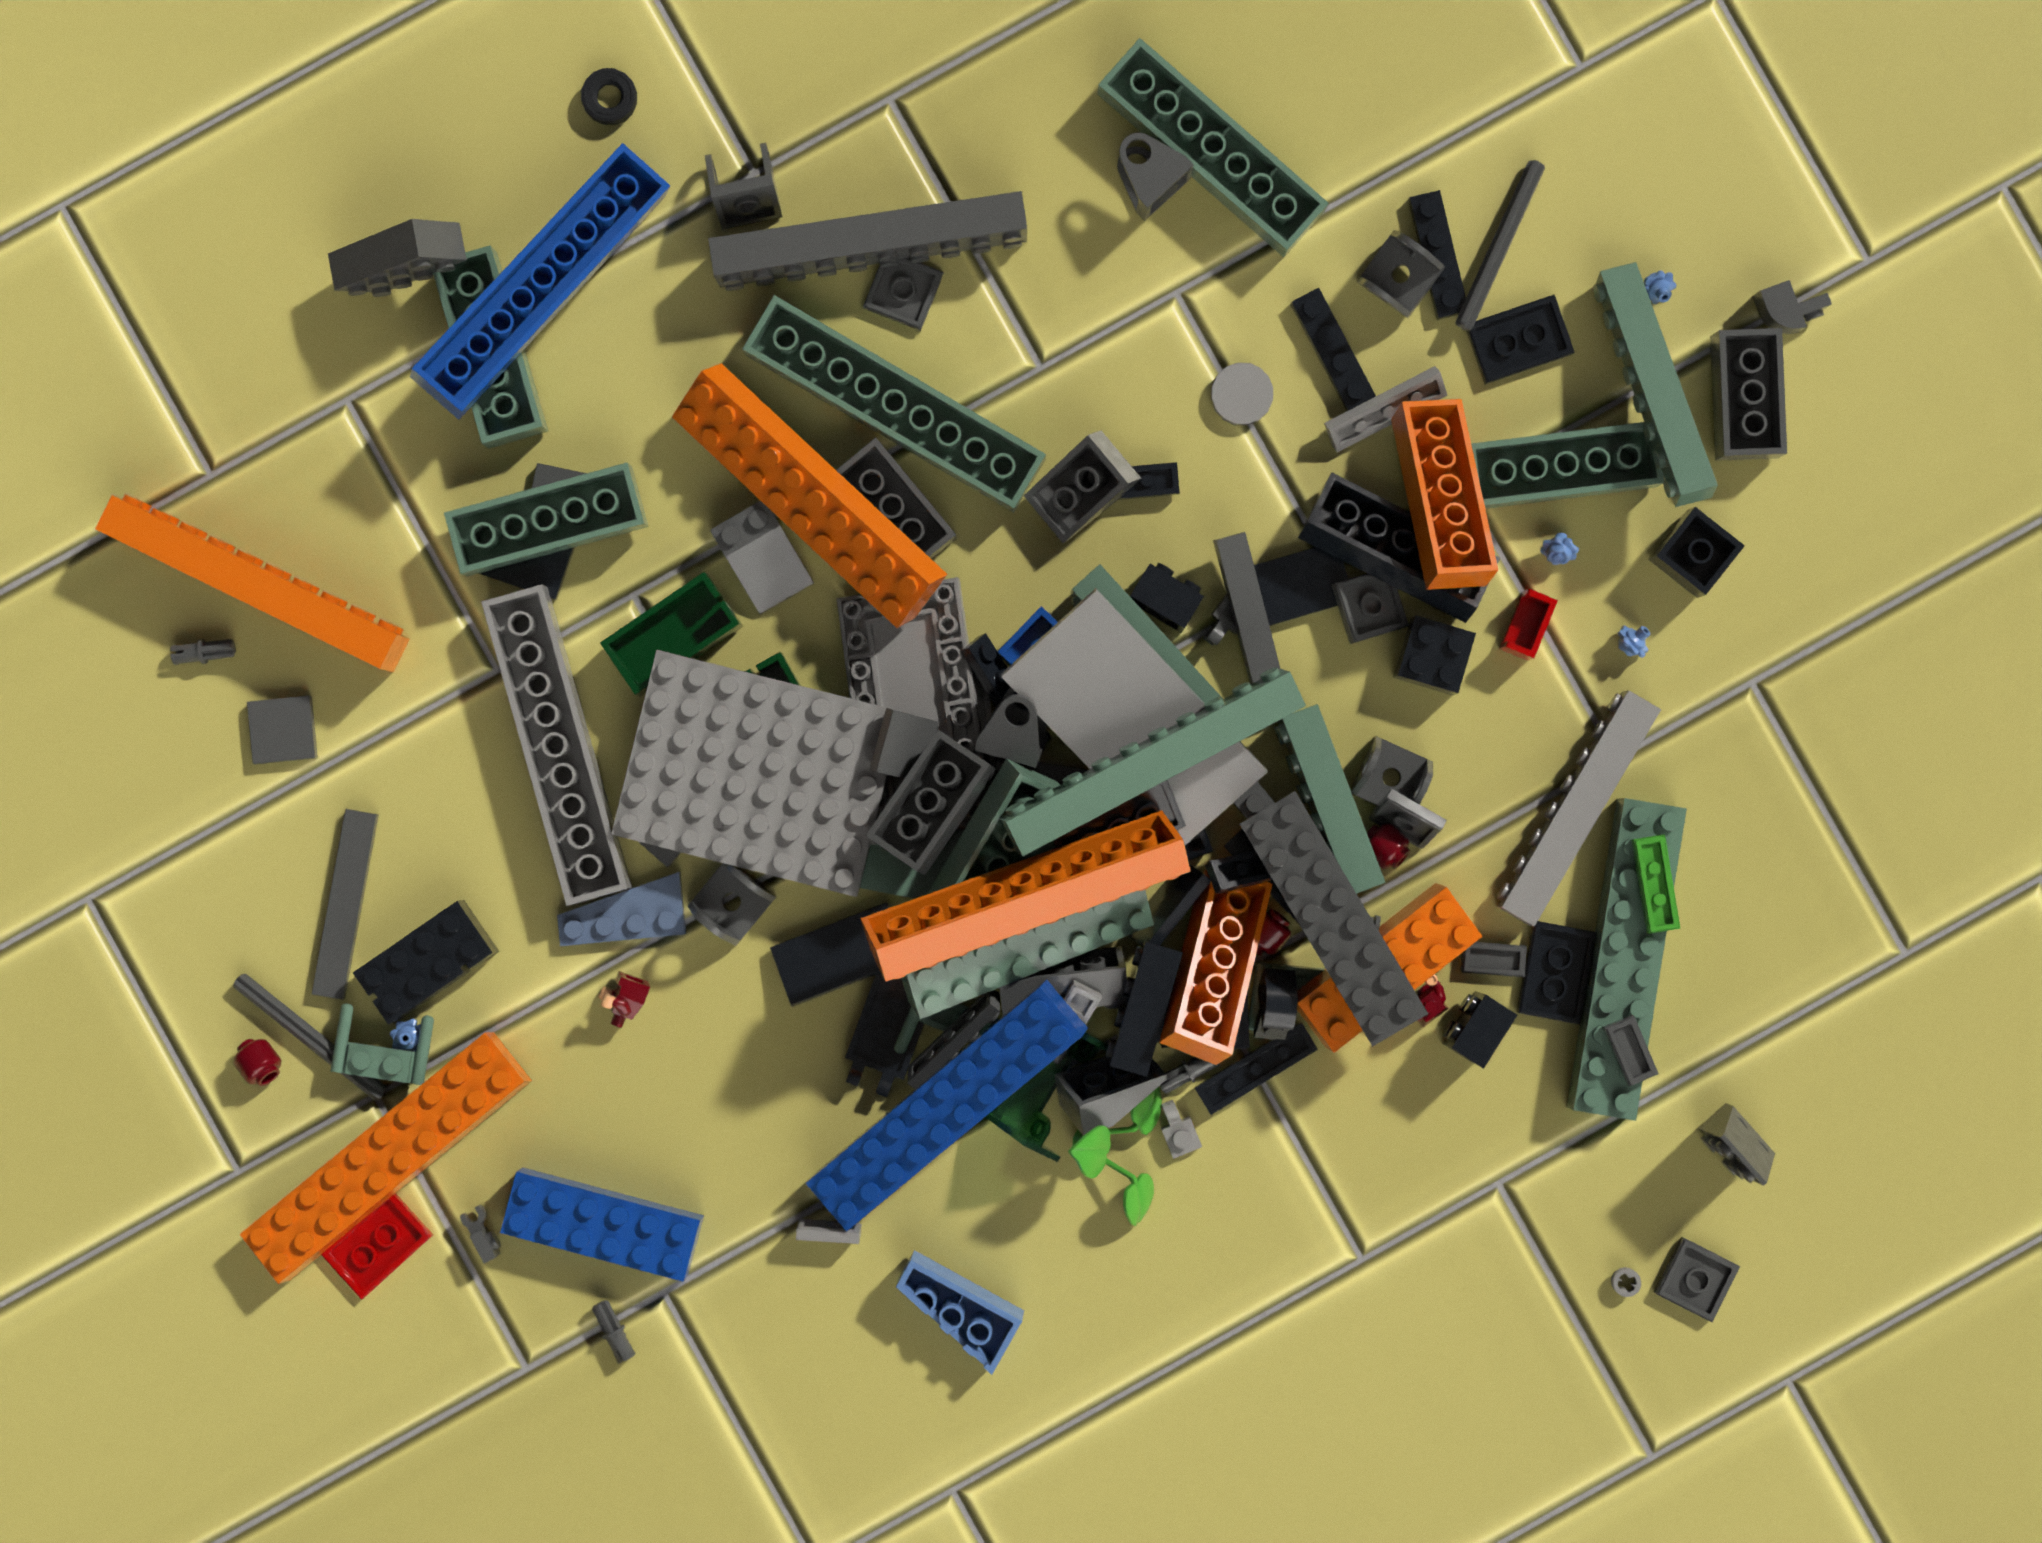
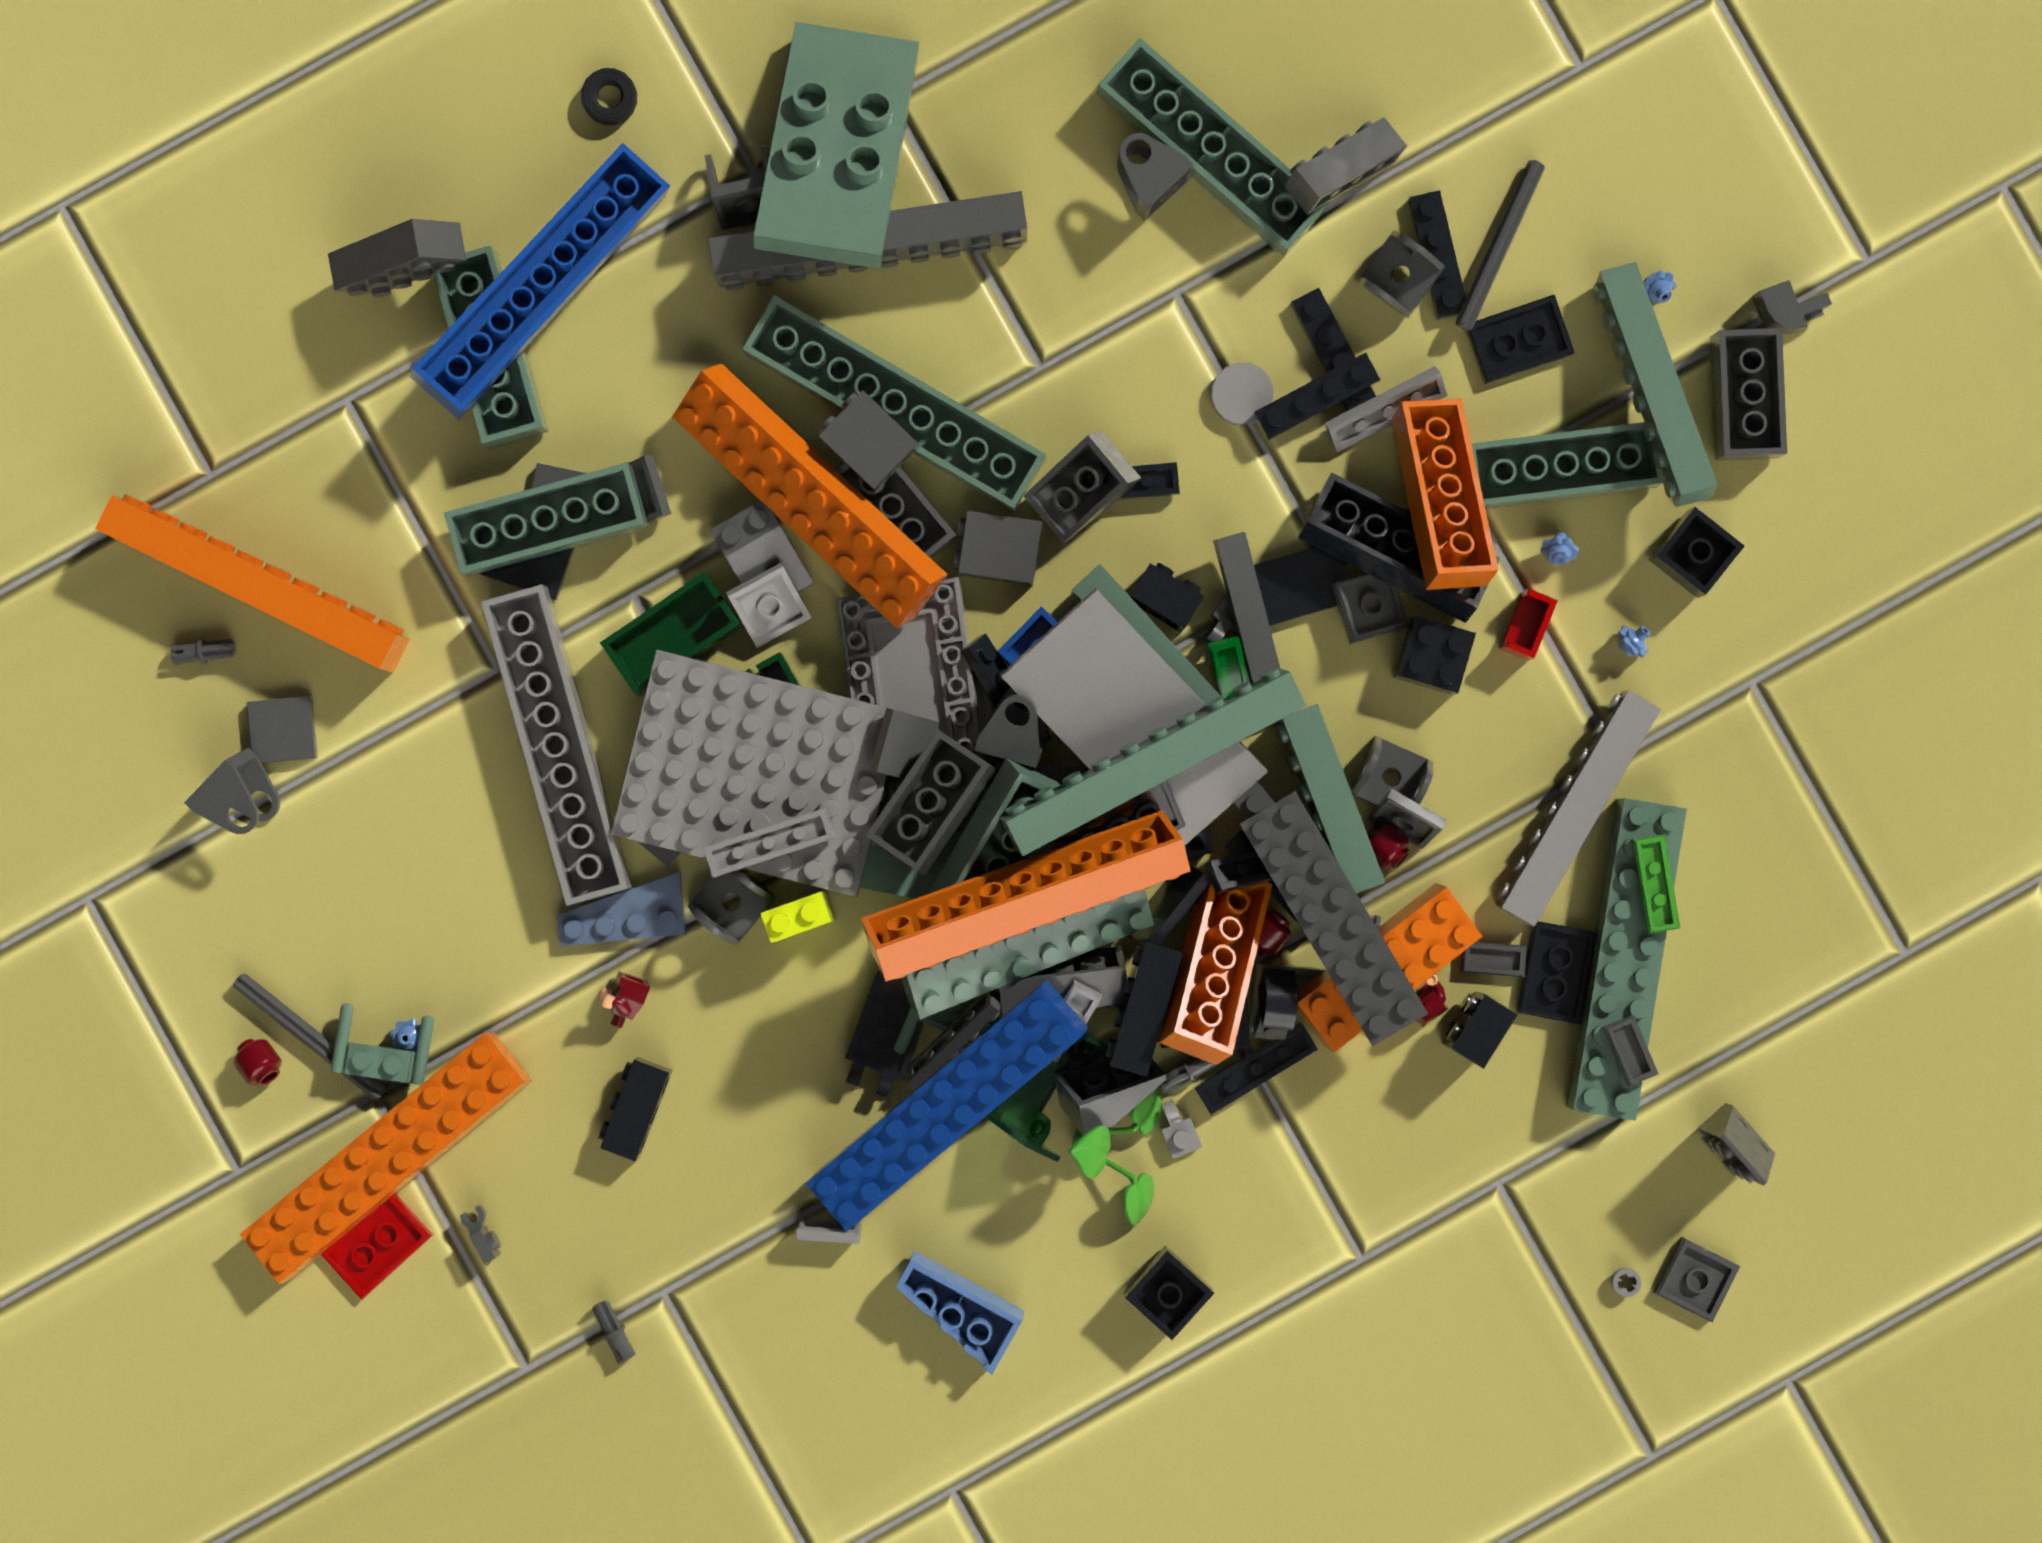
(233, 788): none -> dark grey hose
(345, 904): dark grey tile -> none
(426, 961): black piece -> none
(602, 1224): blue brick -> none
(634, 1108): none -> black brick
(650, 488): none -> dark grey piece
(768, 605): none -> light grey plate
(769, 842): none -> light grey plate
(798, 916): none -> neon yellow brick
(826, 958): black tile -> none
(836, 145): none -> sand green plate
(867, 440): none -> dark grey brick
(904, 292): dark grey tile -> none
(998, 548): none -> dark grey brick
(1168, 1292): none -> black brick
(1228, 664): none -> green tile
(1317, 396): none -> black plate
(1344, 165): none -> dark grey brick

